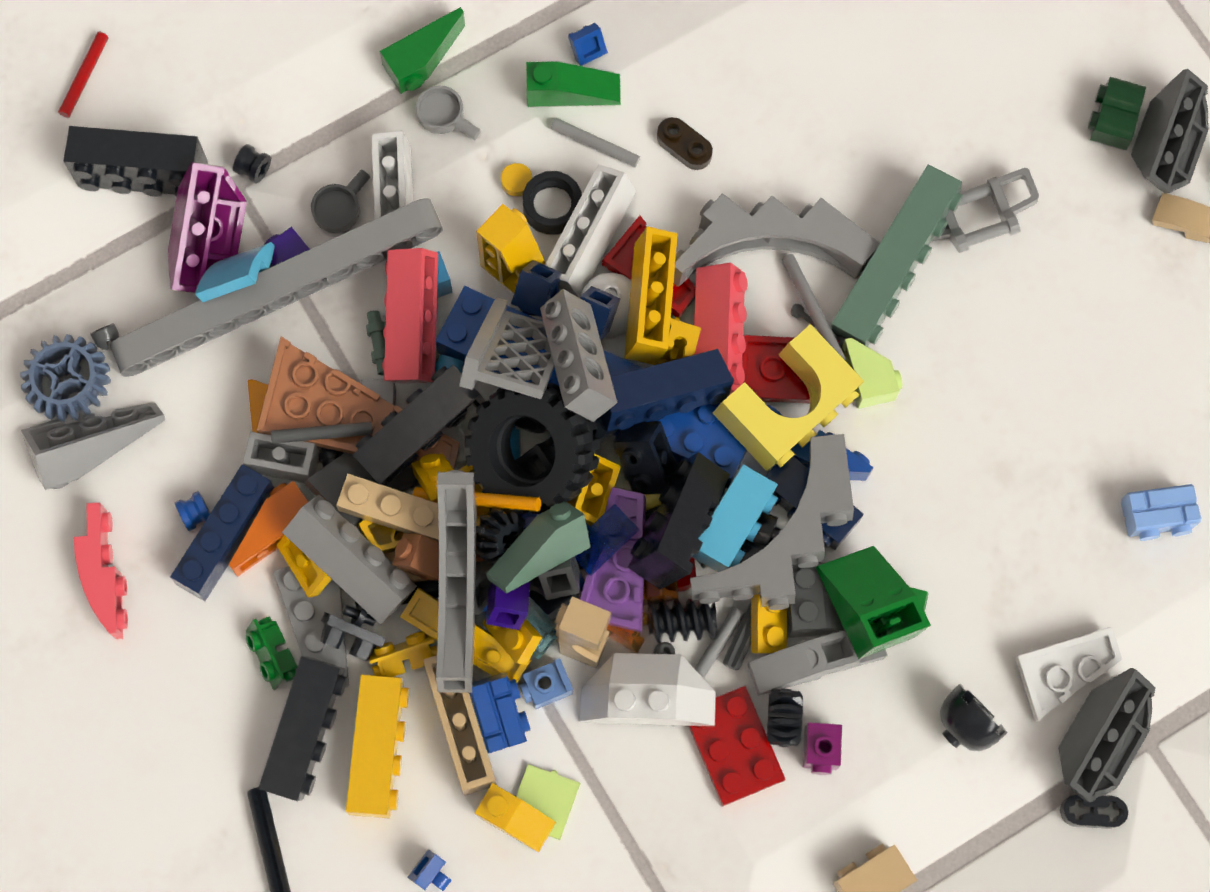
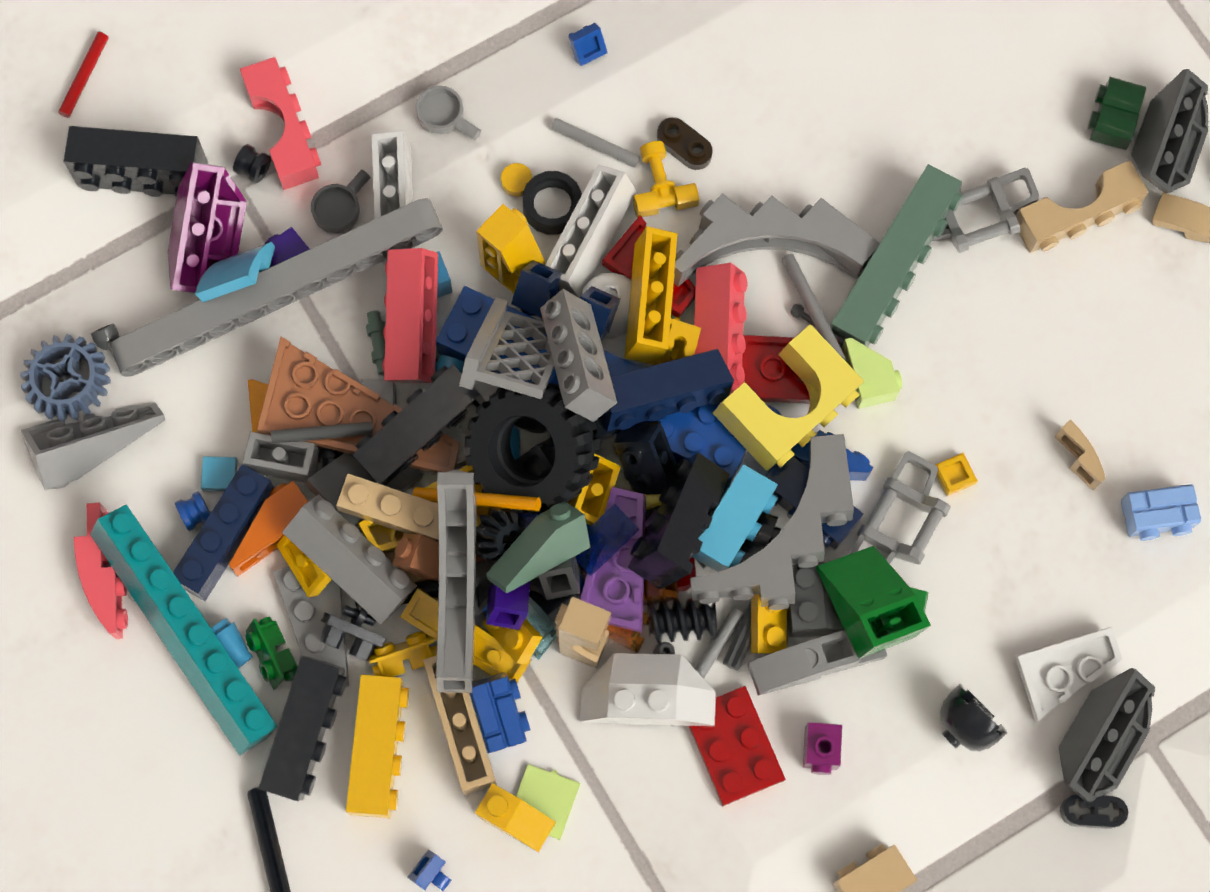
(183, 629): none -> teal brick
(217, 473): none -> medium azure tile
(232, 642): none -> dark azure cone
(268, 91): none -> coral arch
(418, 54): green slope -> none
(426, 472): yellow plate -> none
(558, 690): medium blue brick -> none
(570, 85): green slope -> none
(663, 192): none -> yellow bar
(785, 717): black gear -> none
(922, 501): none -> light grey bar
(955, 474): none -> yellow tile
(1046, 222): none -> tan arch
(1087, 465): none -> tan slope

